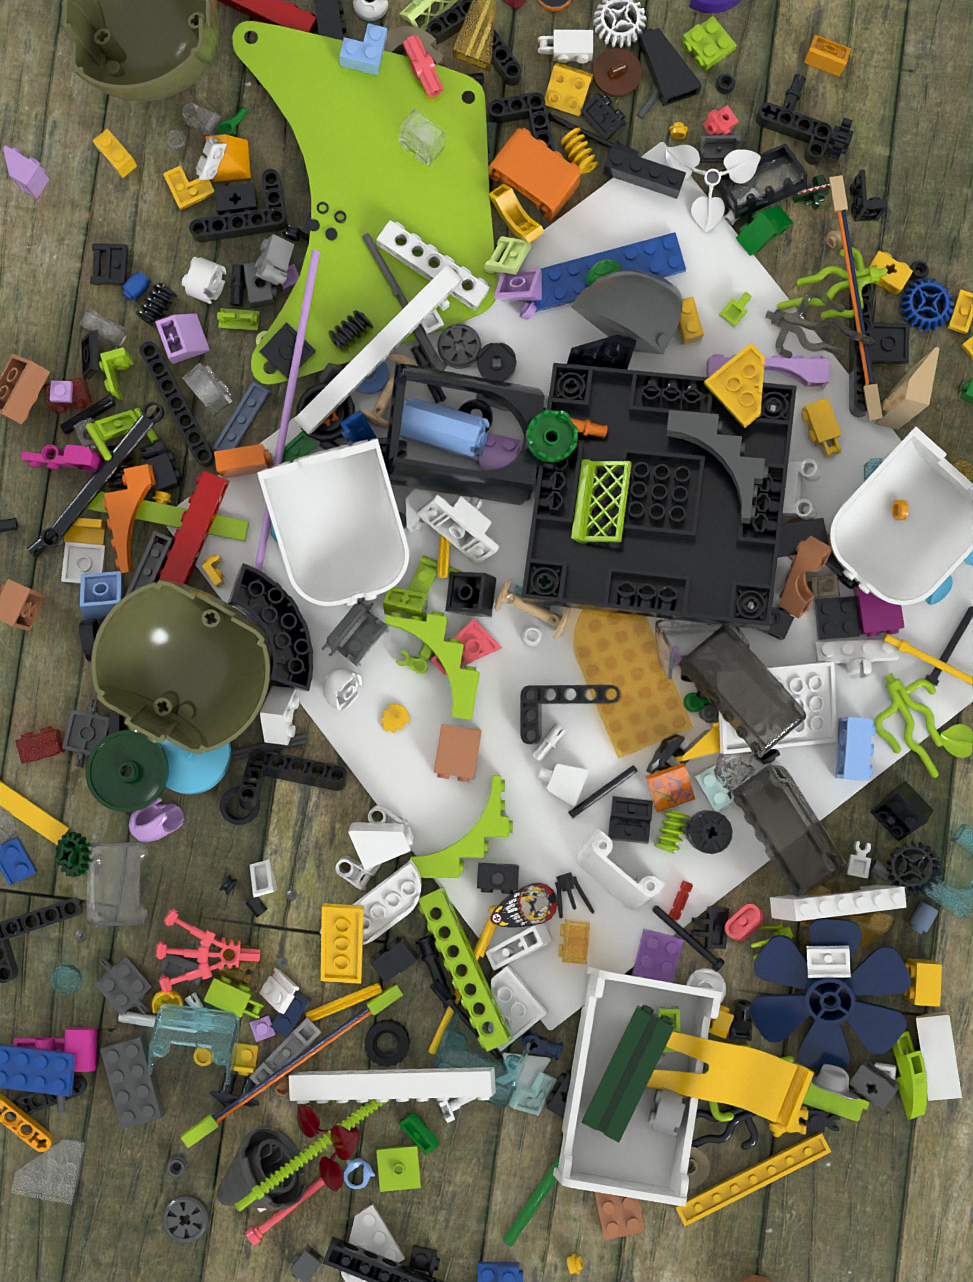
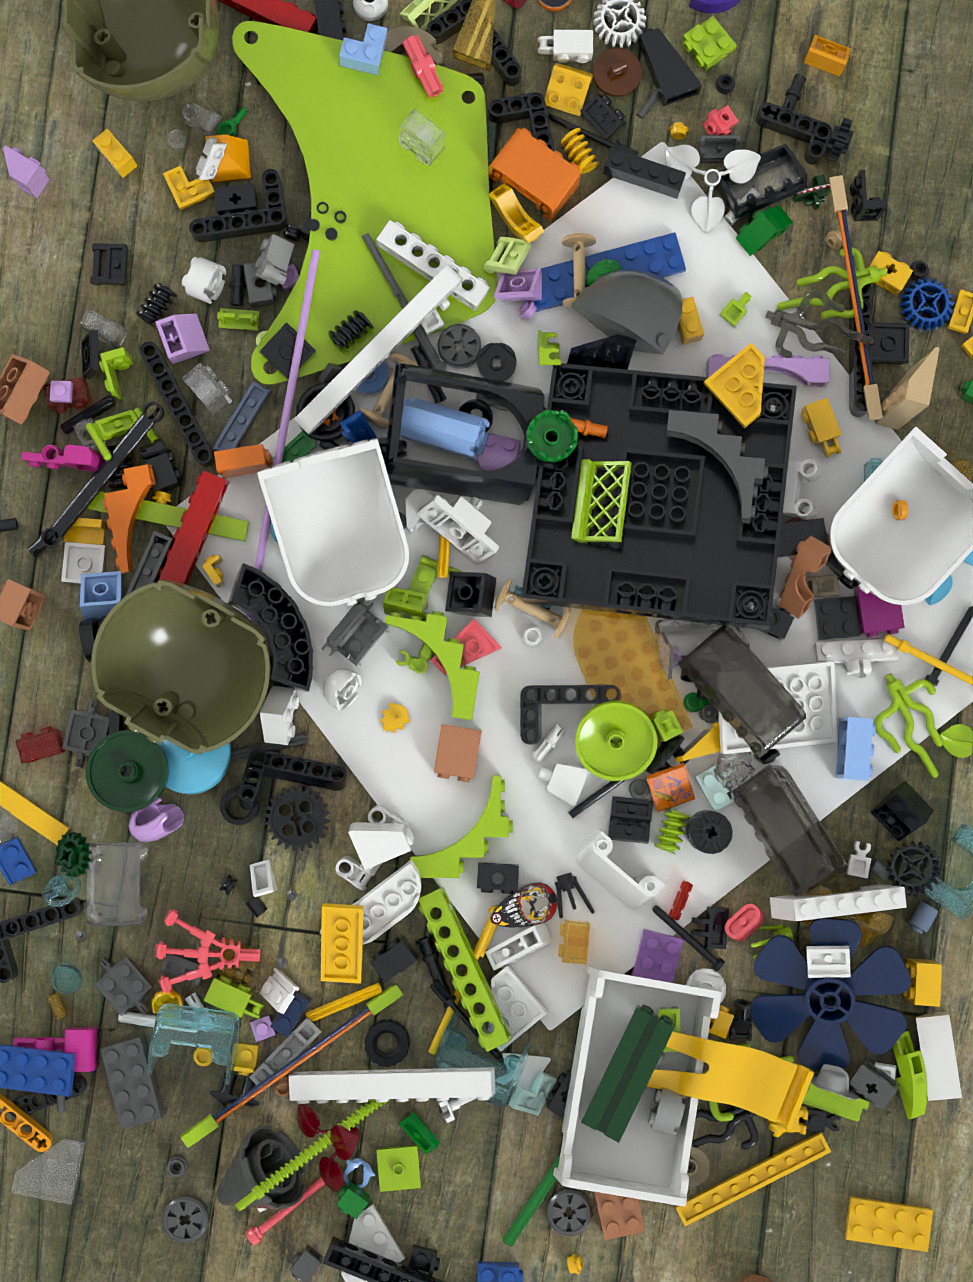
(57, 1006): none -> clear yellow pin
(59, 888): none -> clear light blue piece
(135, 286): blue brick -> none
(279, 821): none -> black gear
(352, 1200): none -> green brick
(542, 1045): dark blue connector -> none
(548, 352): none -> lime hinge
(577, 241): none -> tan hose
(580, 1217): none -> dark grey wheel
(616, 740): none -> lime dish
(639, 789): none -> dark grey tile
(666, 725): none -> lime brick
(888, 1223): none -> yellow plate

